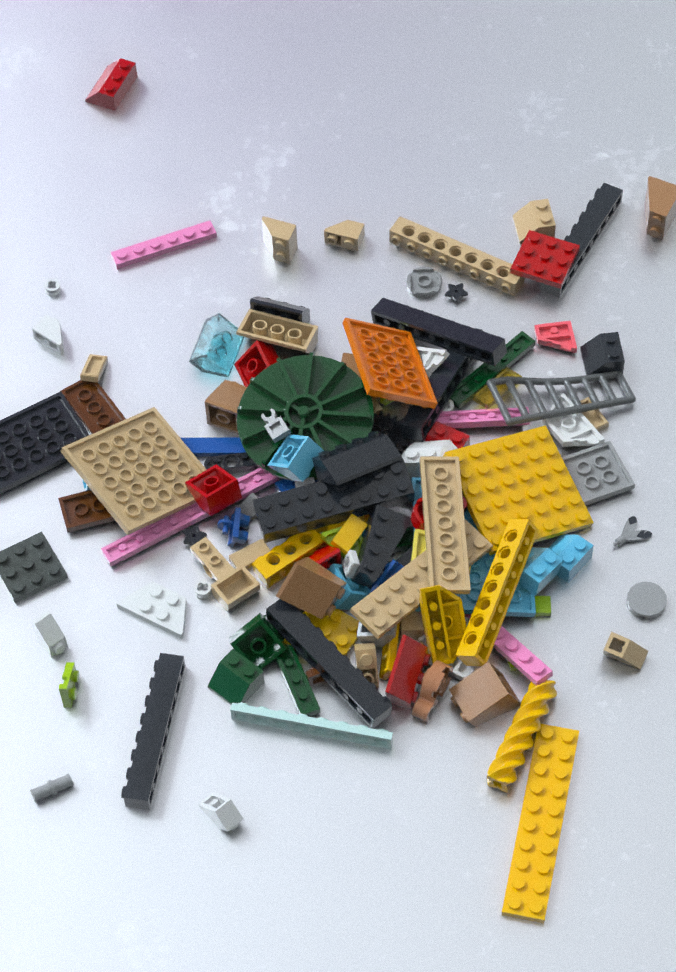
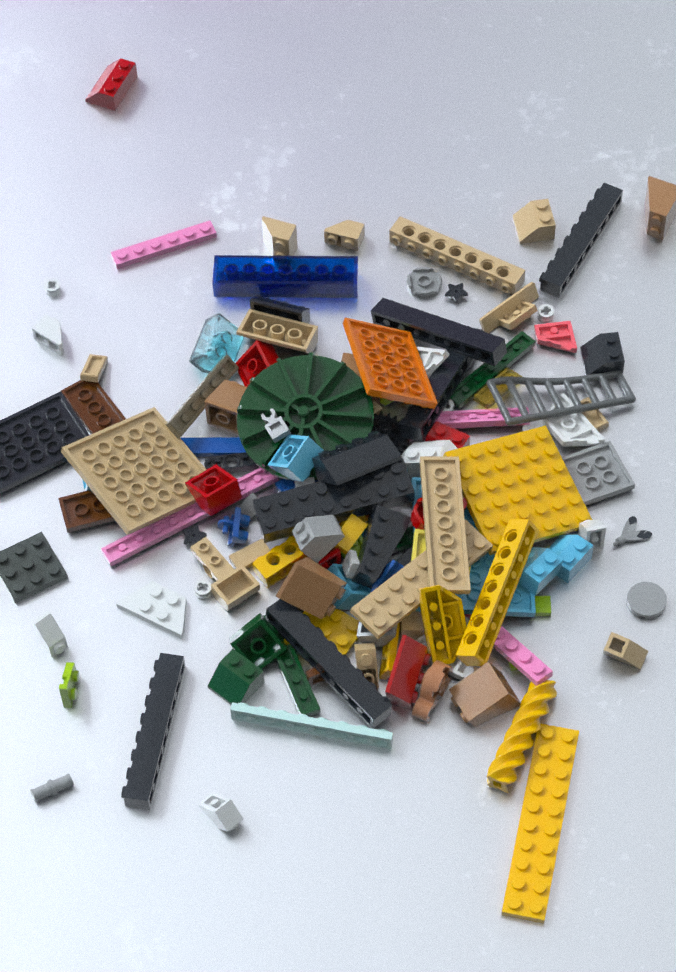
(195, 403): none -> dark tan tile
(285, 276): none -> clear blue brick
(318, 535): none -> light grey slope
(512, 310): none -> tan bracket
(544, 259): red plate -> none
(545, 308): none -> white bush
(593, 532): none -> white slope

